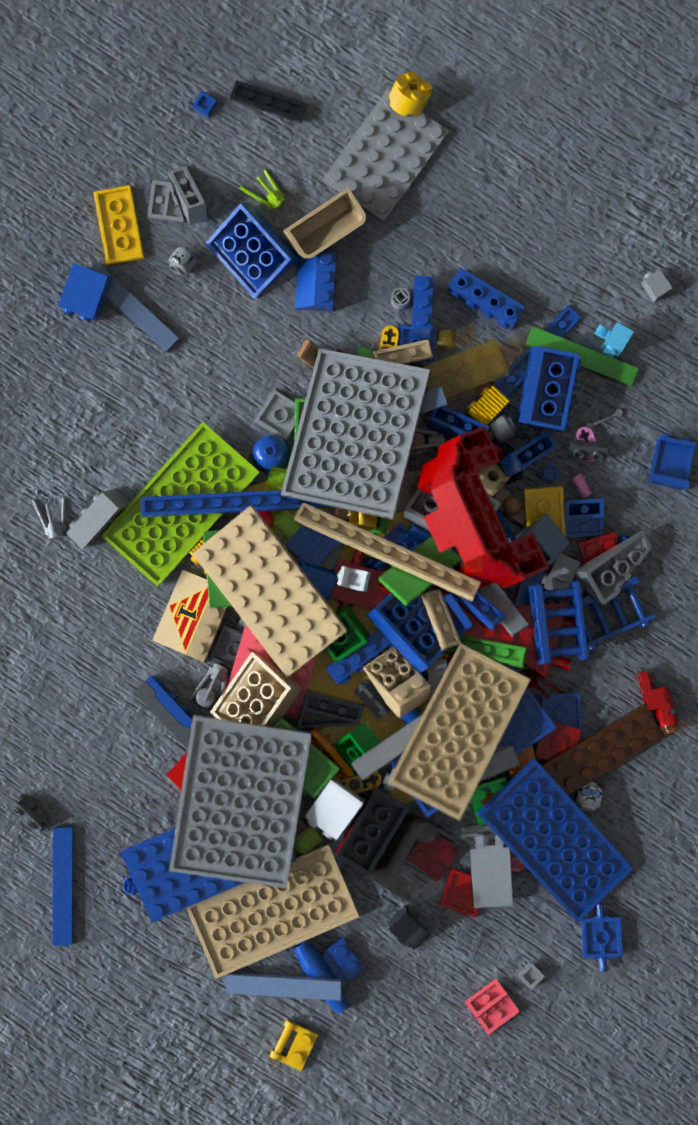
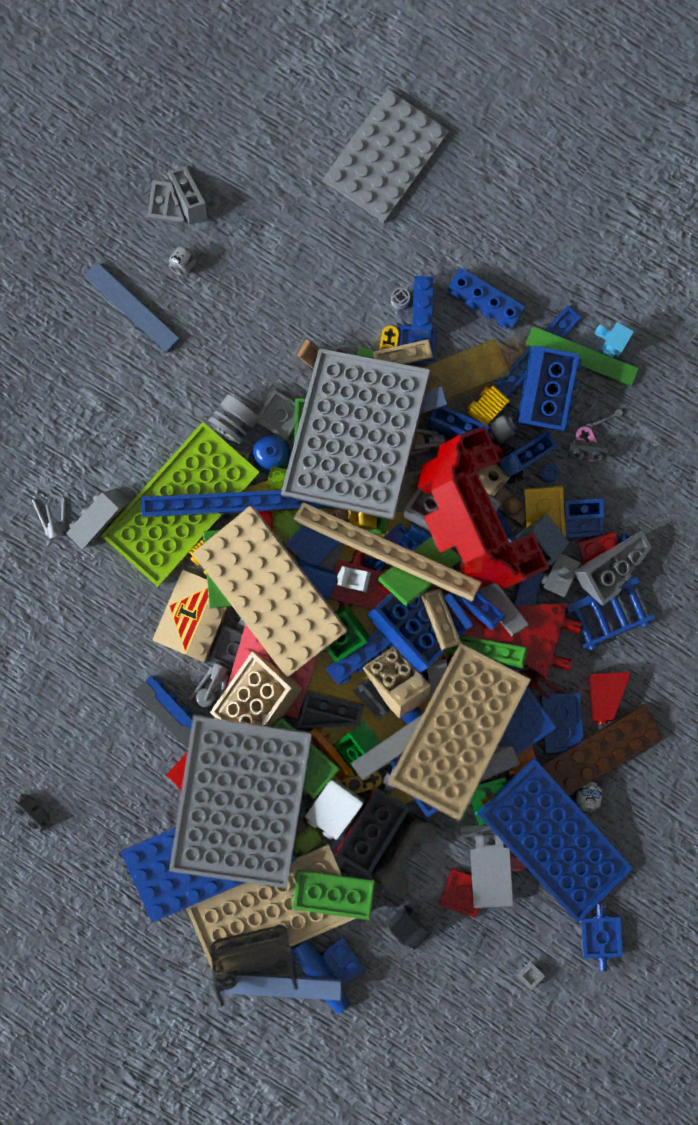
(62, 886): blue tile -> none
(85, 292): blue brick -> none
(119, 225): yellow tile -> none
(129, 886): blue plate -> none
(205, 104): blue tile -> none
(233, 419): none -> light grey wheel
(251, 249): blue slope -> none
(251, 953): none -> clear smoke windscreen
(268, 101): black plate -> none
(275, 197): lime plant -> none
(300, 1047): yellow plate -> none
(316, 282): blue slope -> none
(325, 225): tan windscreen -> none
(333, 894): none -> bright green tile
(410, 94): yellow brick -> none
(433, 856): dark red plate -> none
(446, 339): clear yellow wheel -> none
(492, 1006): coral slope -> none
(541, 614): blue fence -> none
(557, 741): red tile -> none
(582, 485): bright pink pin -> none
(606, 695): none -> red slope
(656, 285): light grey brick -> none
(662, 701): red plate -> none
(672, 462): blue panel -> none

